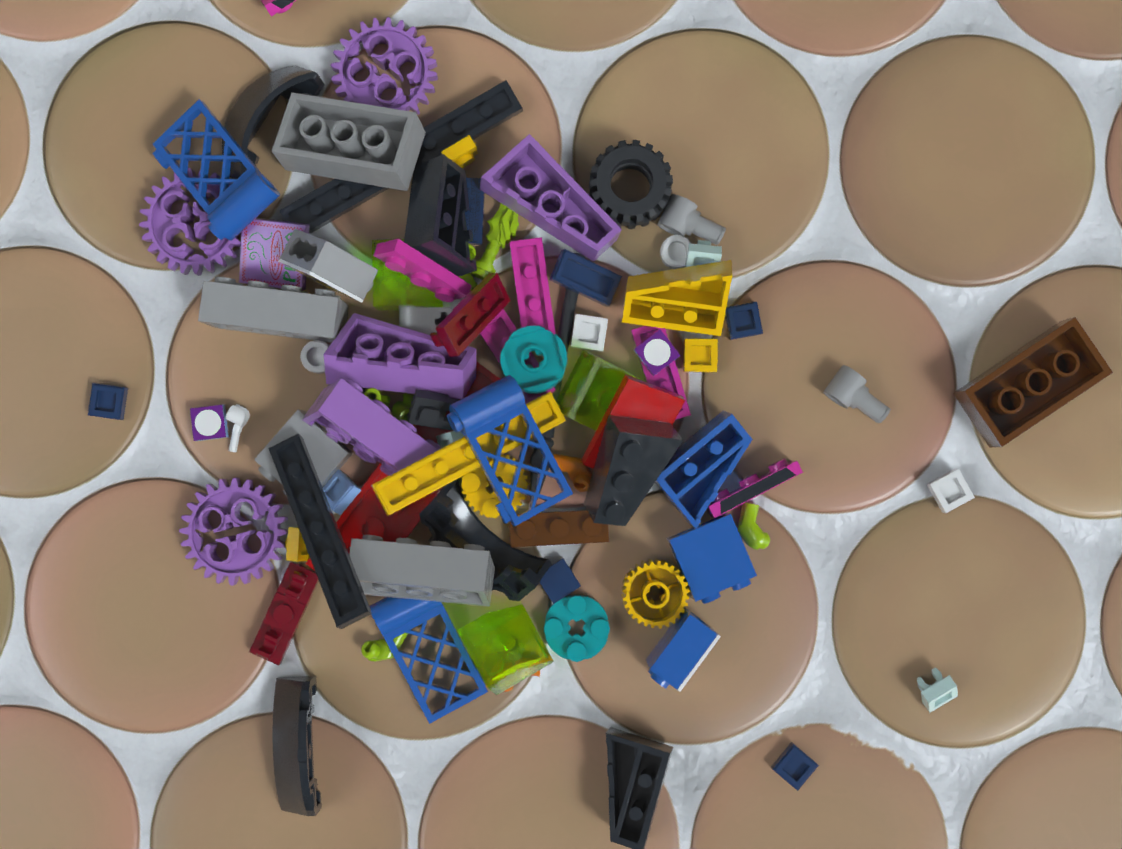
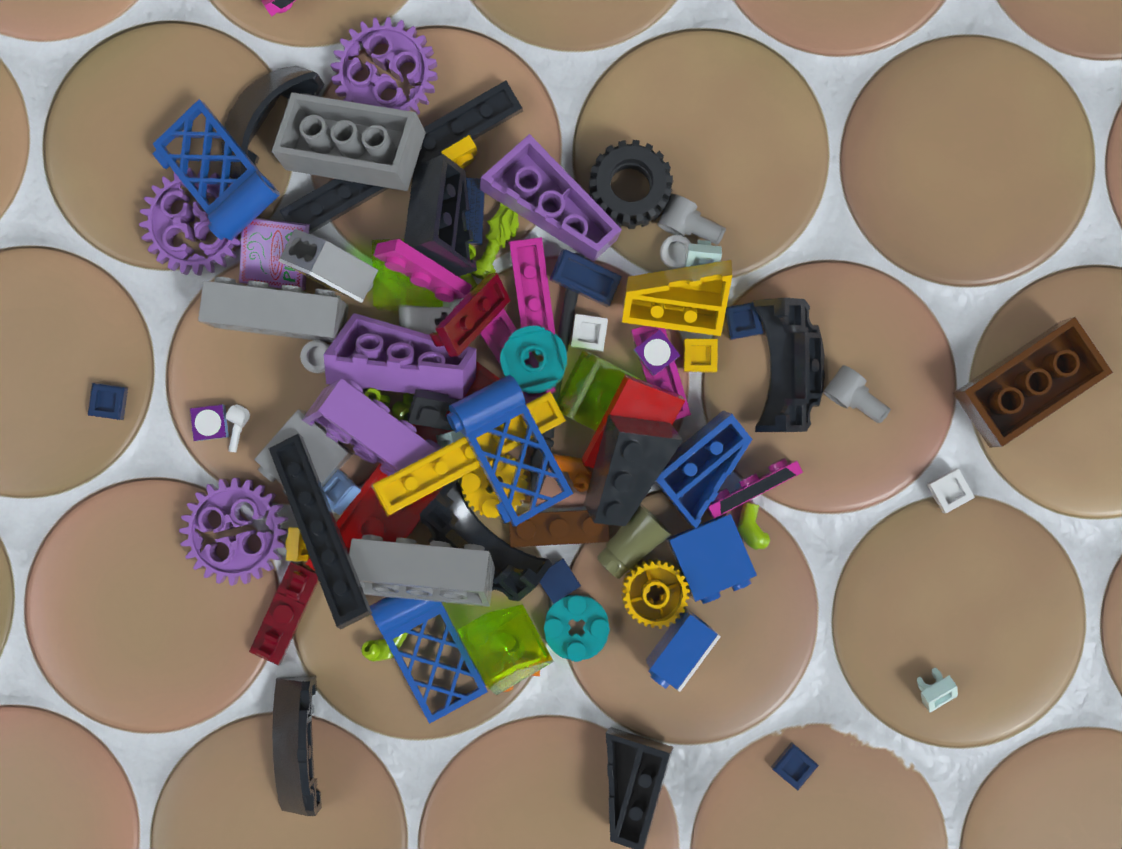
(633, 542): none -> olive plant
(795, 365): none -> black windscreen

